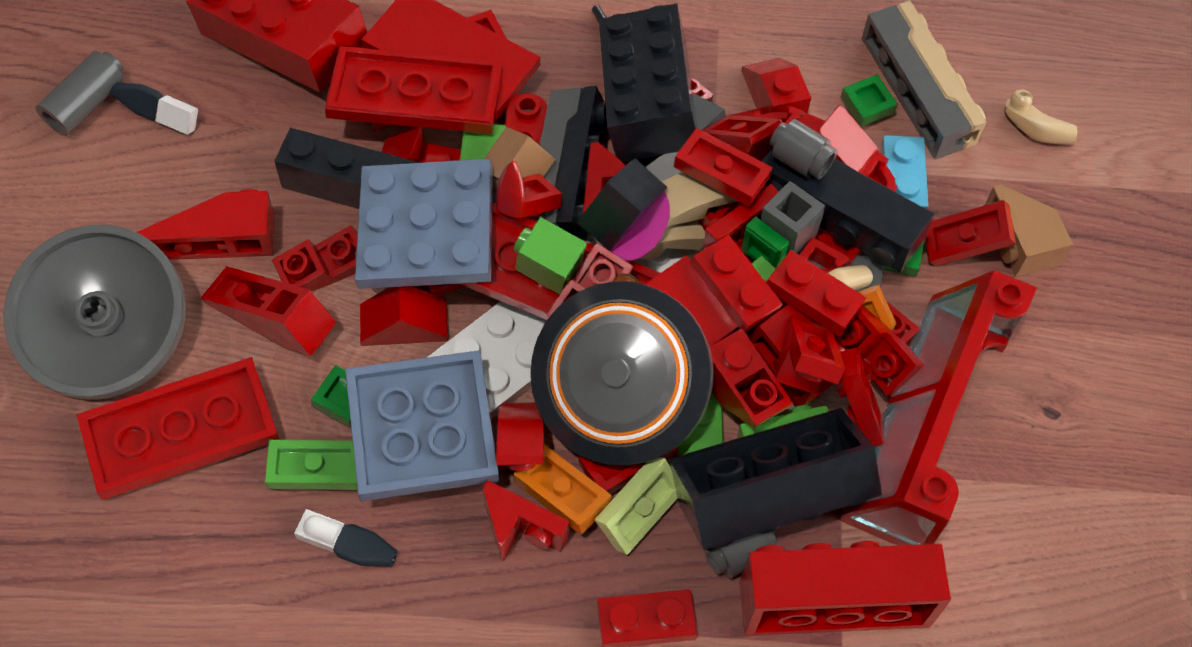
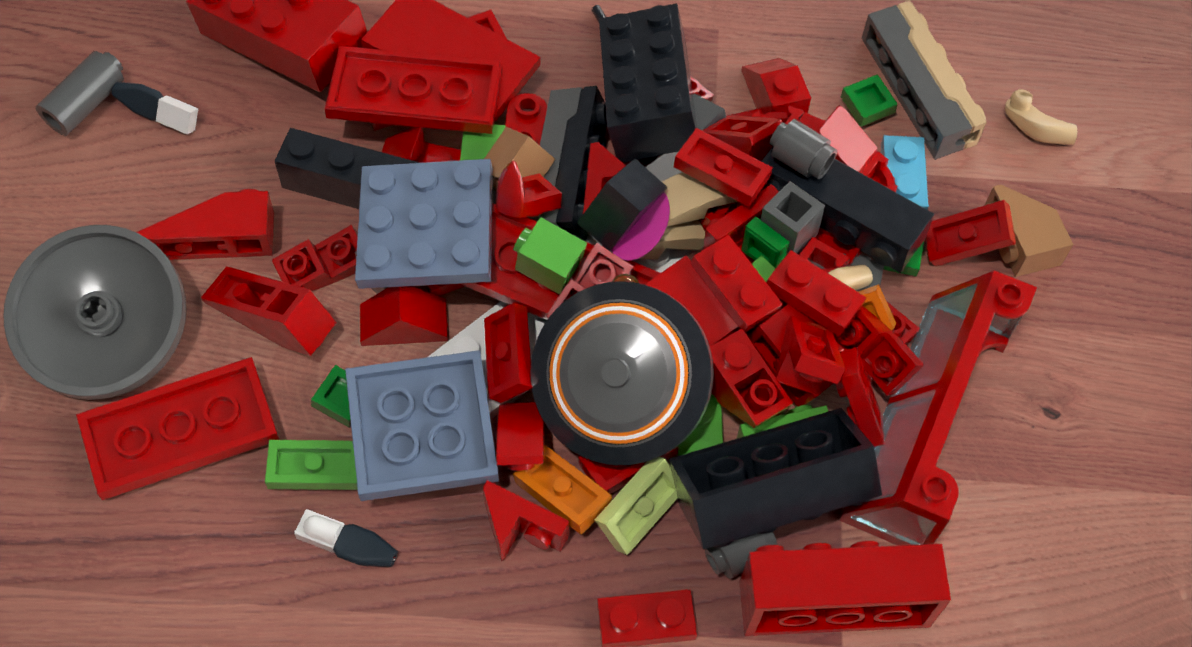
(507, 352): none -> red plate

